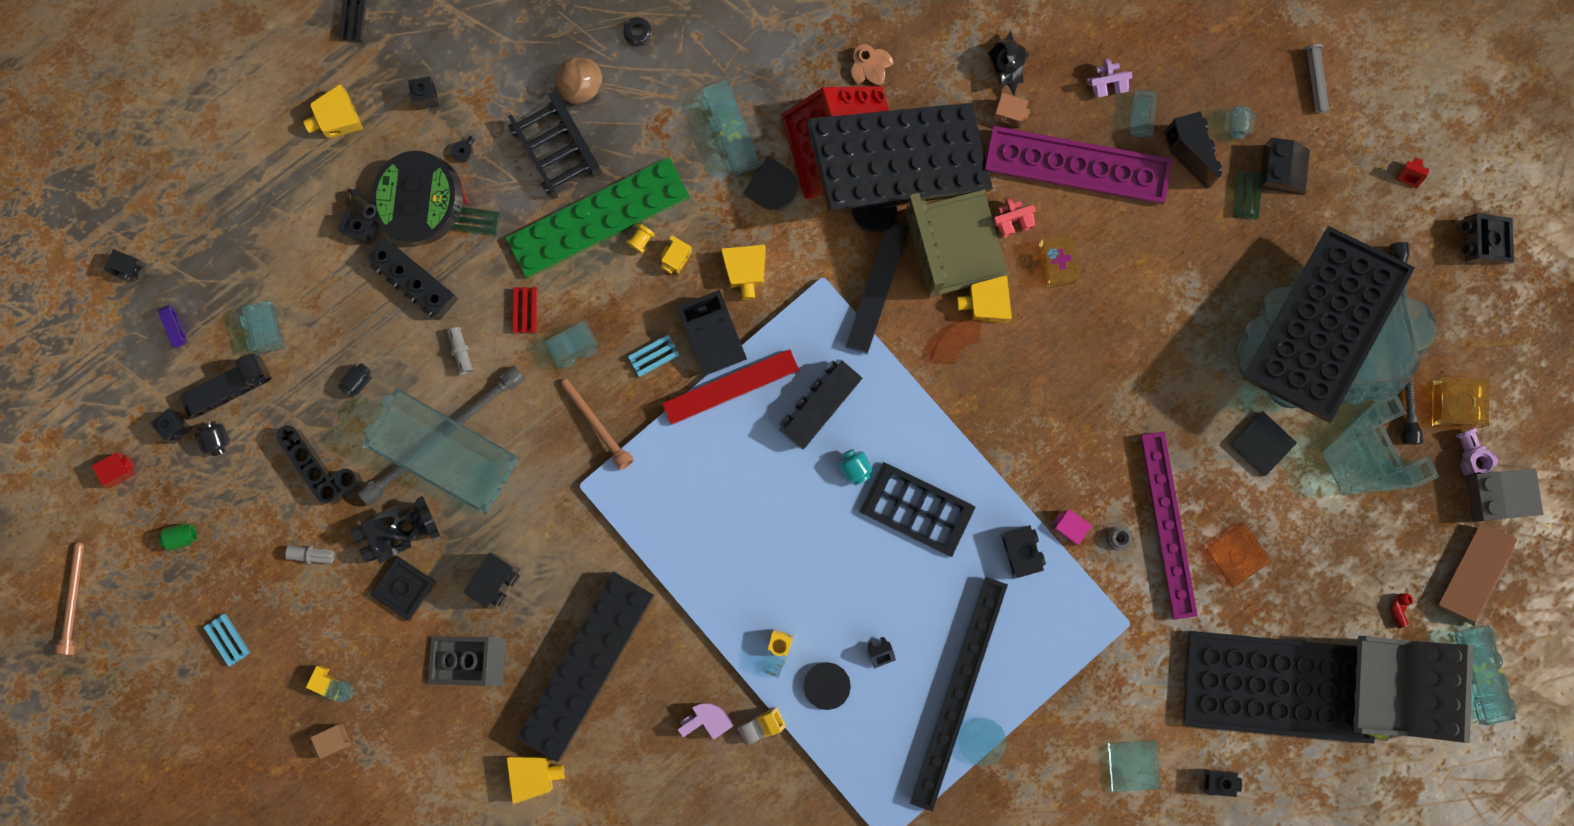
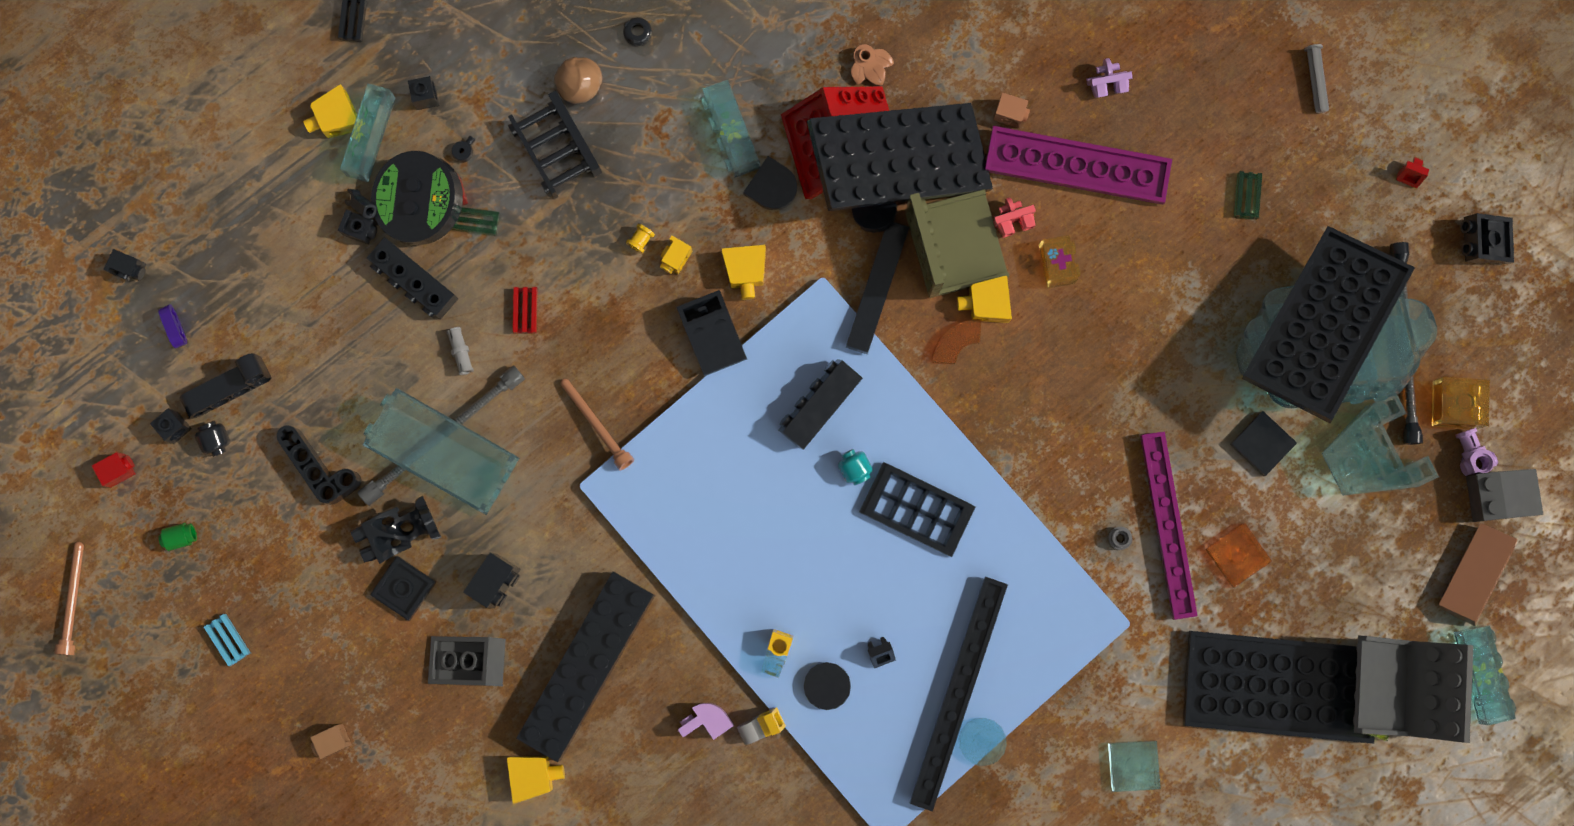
(262, 327): clear light blue brick -> none
(310, 554): light grey axle -> none
(330, 687): leg -> none
(355, 379): black brick -> none
(368, 132): none -> clear light blue brick
(572, 344): clear light blue brick -> none
(597, 217): green plate -> none
(670, 346): medium azure tile -> none
(730, 387): red tile -> none
(1008, 61): black hair -> none
(1023, 566): black brick -> none
(1071, 526): dark pink brick -> none
(1143, 114): clear light blue plate -> none
(1193, 148): black slope -> none
(1213, 783): black brick -> none
(1240, 122): clear light blue head -> none
(1285, 166): black slope -> none
(1398, 608): red arm -> none

